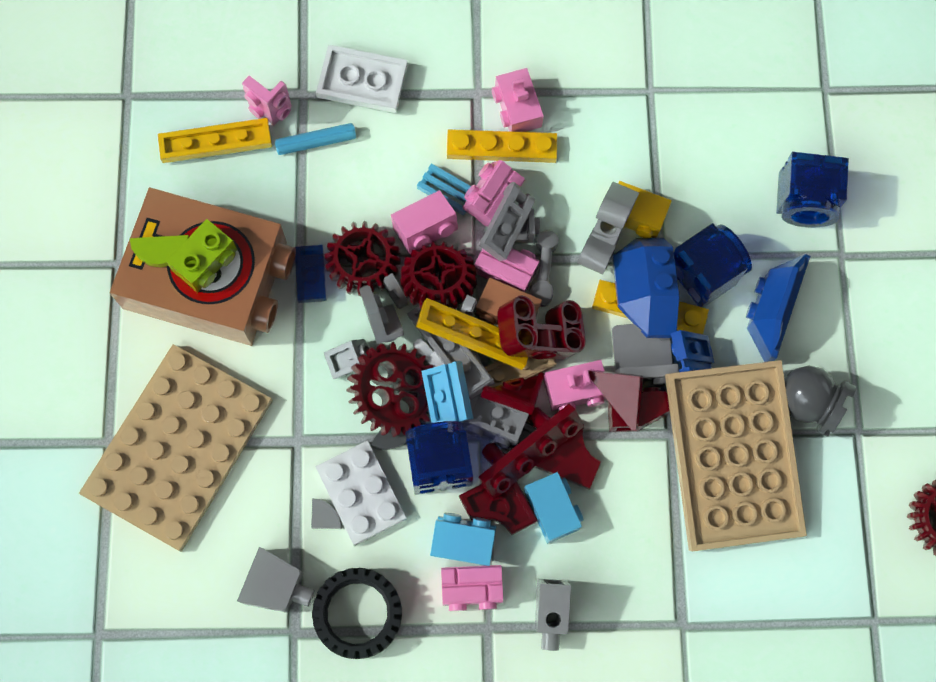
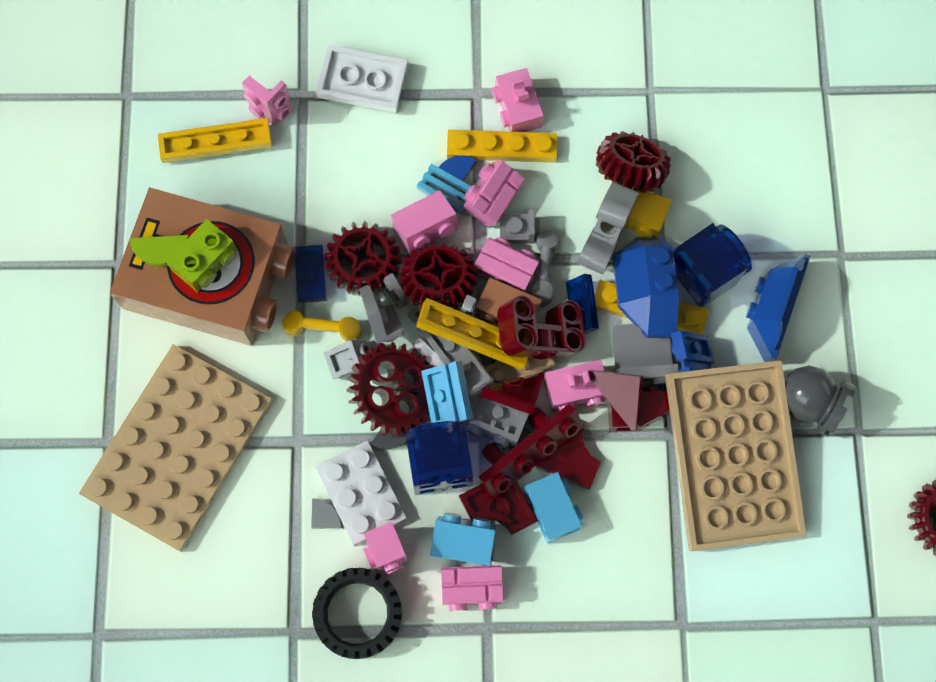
(274, 584): light grey torso -> none
(295, 324): none -> yellow bar
(315, 139): medium azure axle -> none
(384, 549): none -> bright pink brick
(459, 166): none -> blue tile
(507, 222): light grey plate -> none
(552, 597): light grey torso -> none
(582, 292): none -> clear blue plate
(633, 161): none -> dark red gear
(812, 189): clear blue piece -> none

